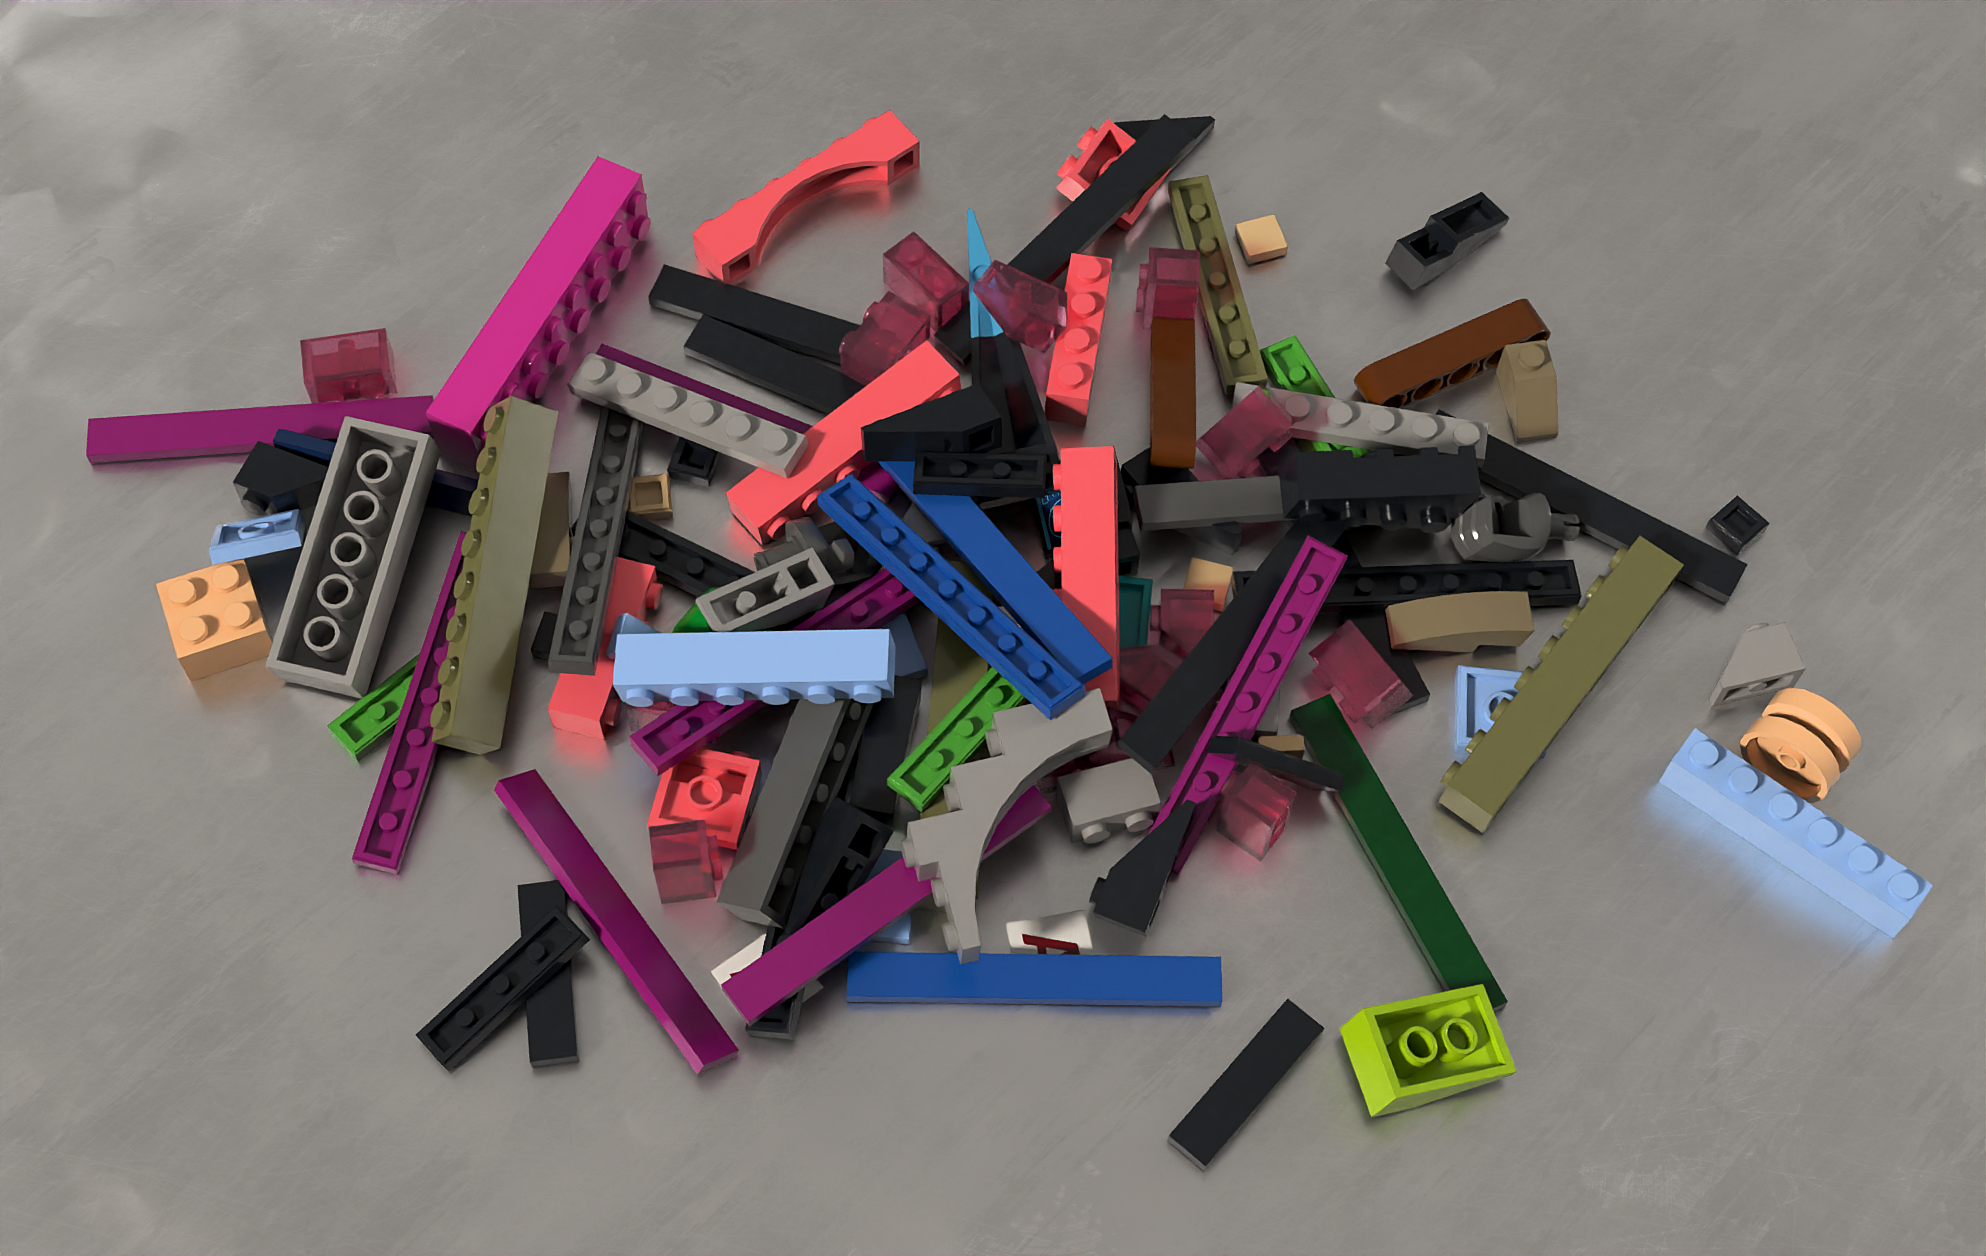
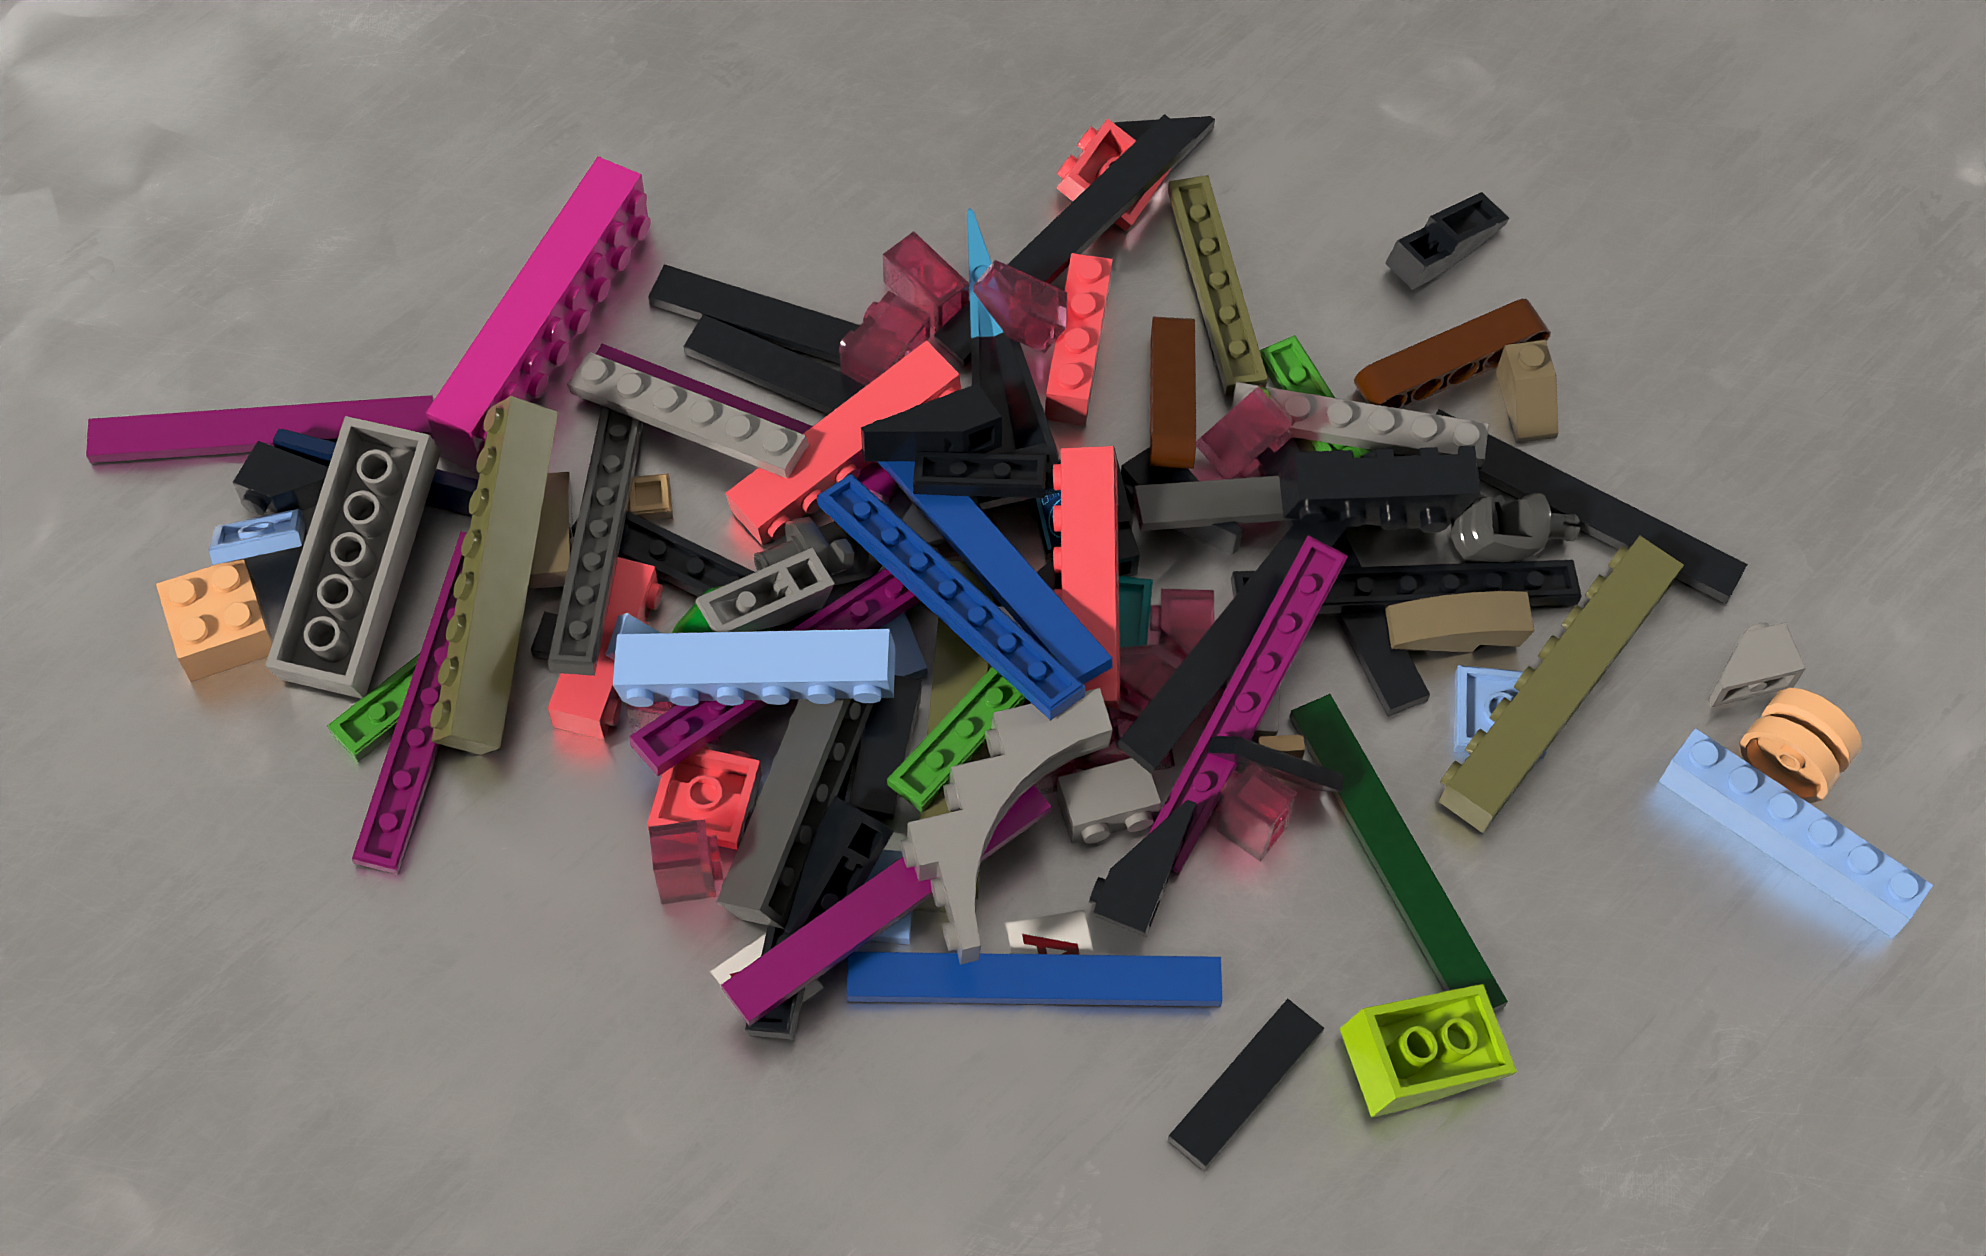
(348, 366): clear pink brick -> none
(502, 987): black tile -> none
(552, 1006): black tile -> none
(616, 921): magenta tile -> none
(693, 462): black tile -> none
(869, 156): coral arch -> none
(1168, 284): clear pink brick -> none
(1209, 576): tan tile -> none
(1261, 239): tan tile -> none
(1359, 674): clear pink brick -> none
(1737, 525): black tile -> none

